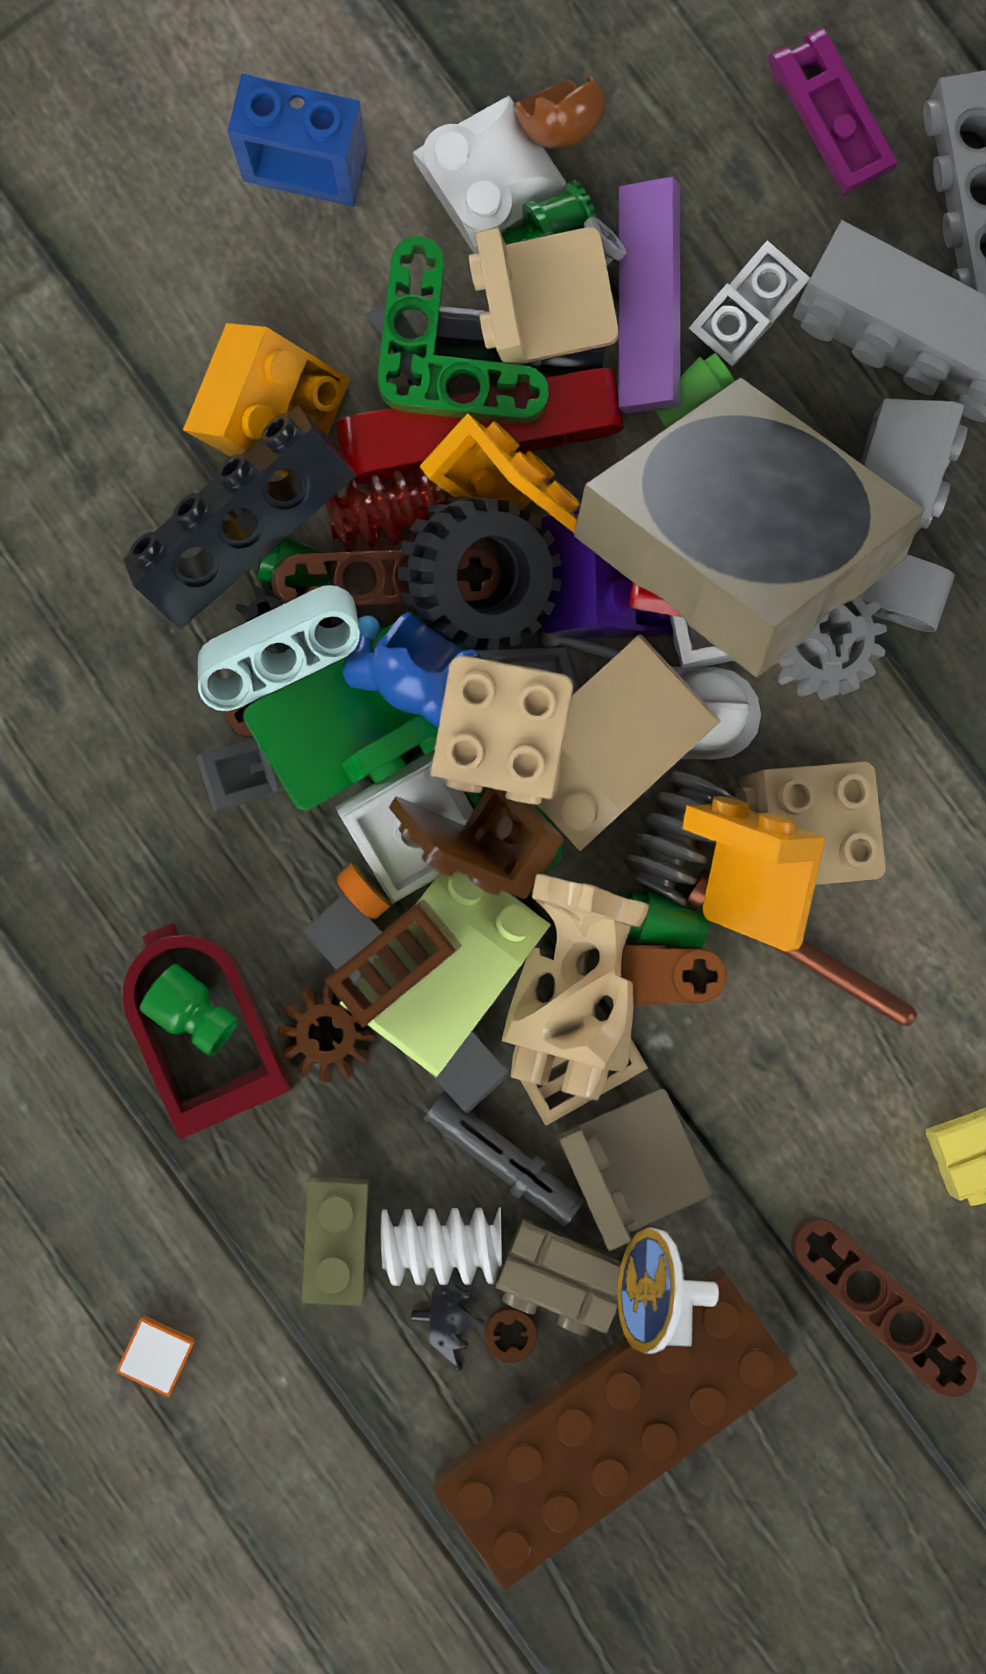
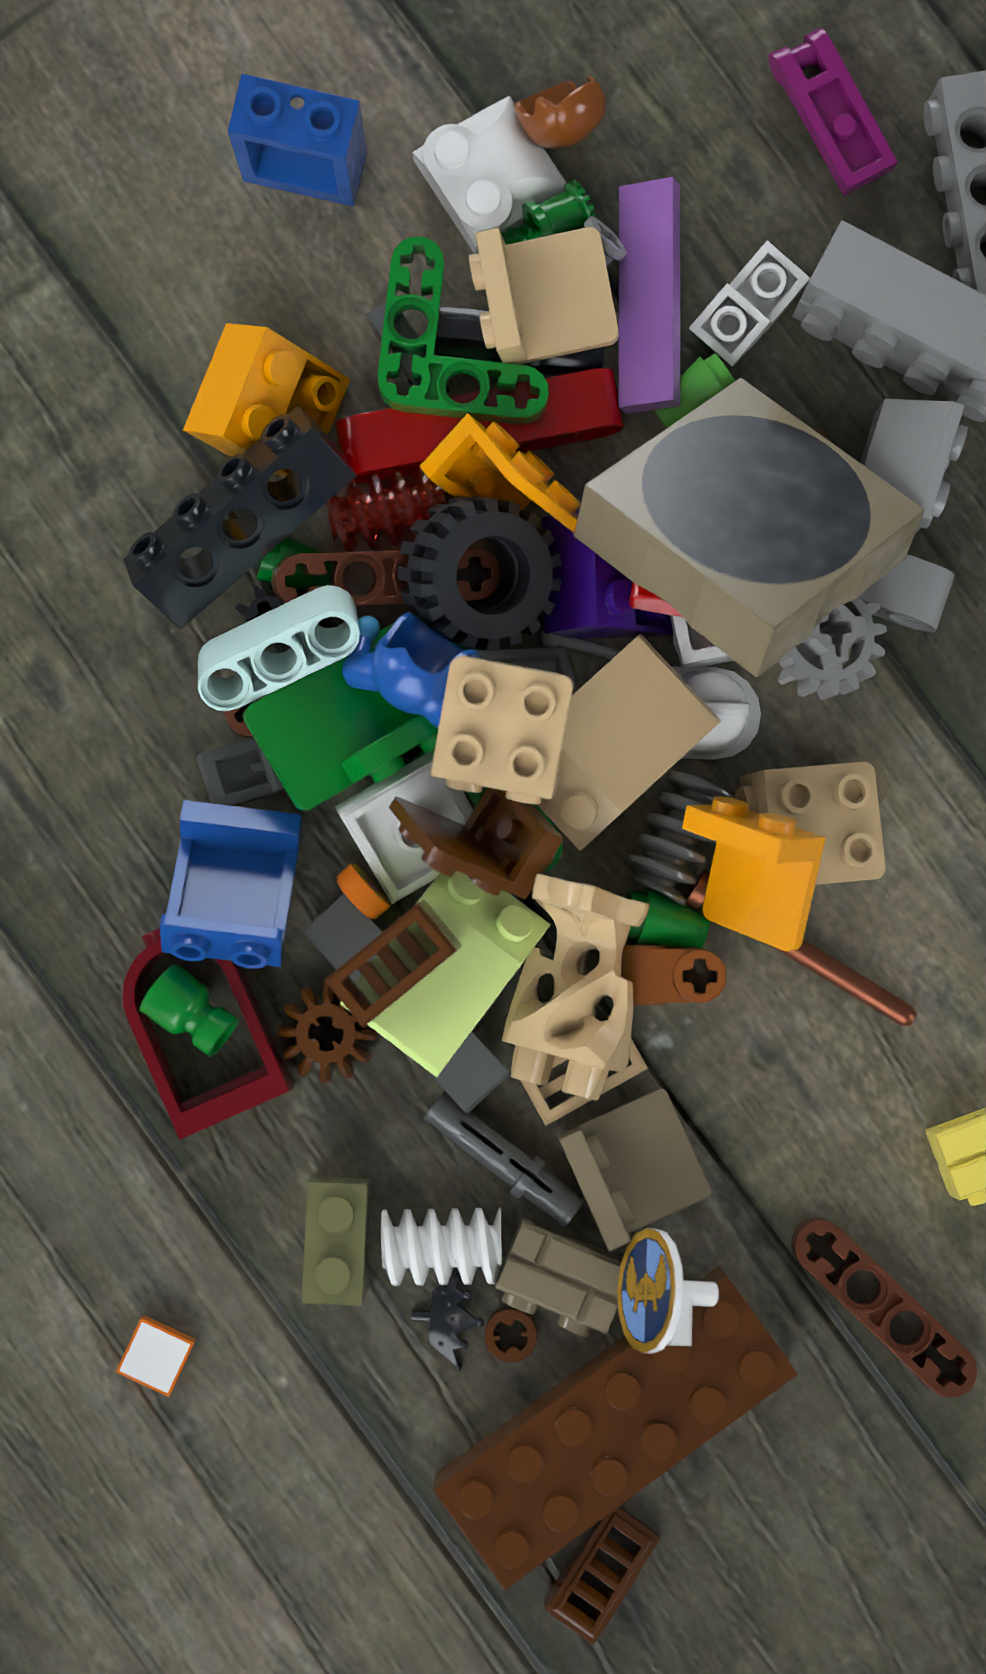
(232, 884): none -> blue panel
(606, 1604): none -> reddish brown slope

